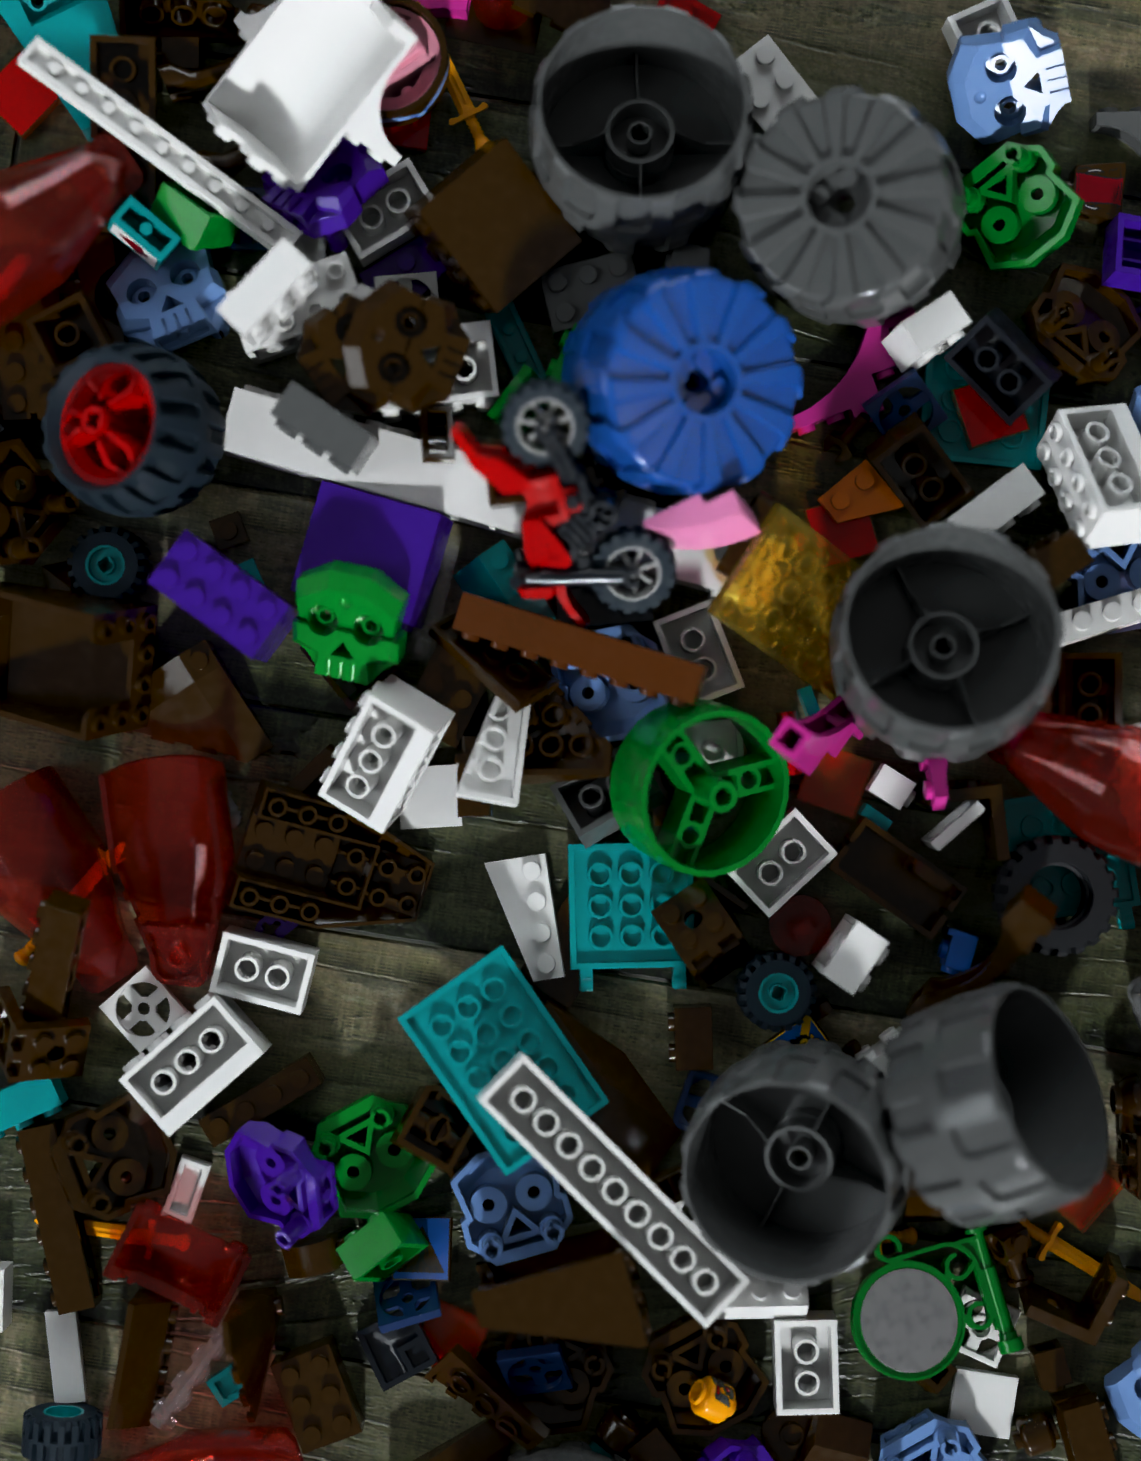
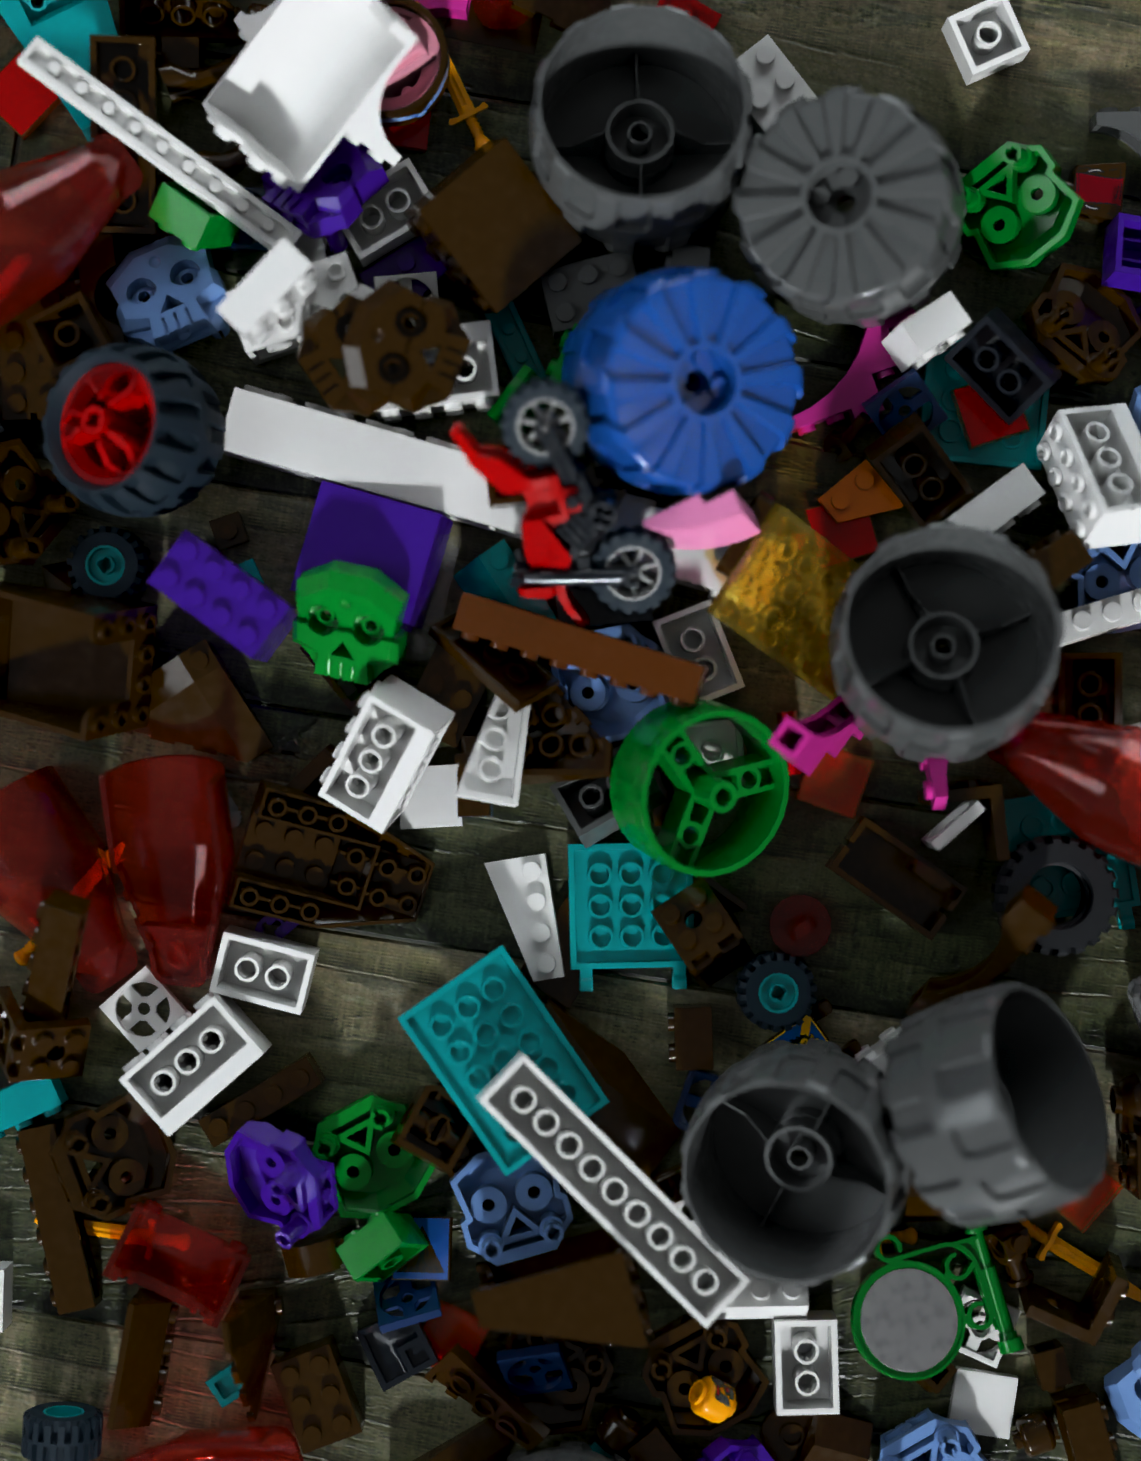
(66, 1357): white tile -> none
(143, 233): teal brick -> none
(184, 1382): clear wing -> none
(187, 1188): tile -> none
(323, 429): dark grey brick -> none
(436, 416): dark brown slope -> none
(785, 863): white brick -> none
(808, 700): teal tile -> none
(851, 954): white brick -> none
(875, 816): teal tile -> none
(891, 787): white brick -> none
(956, 950): blue brick -> none
(983, 88): medium blue brick -> none

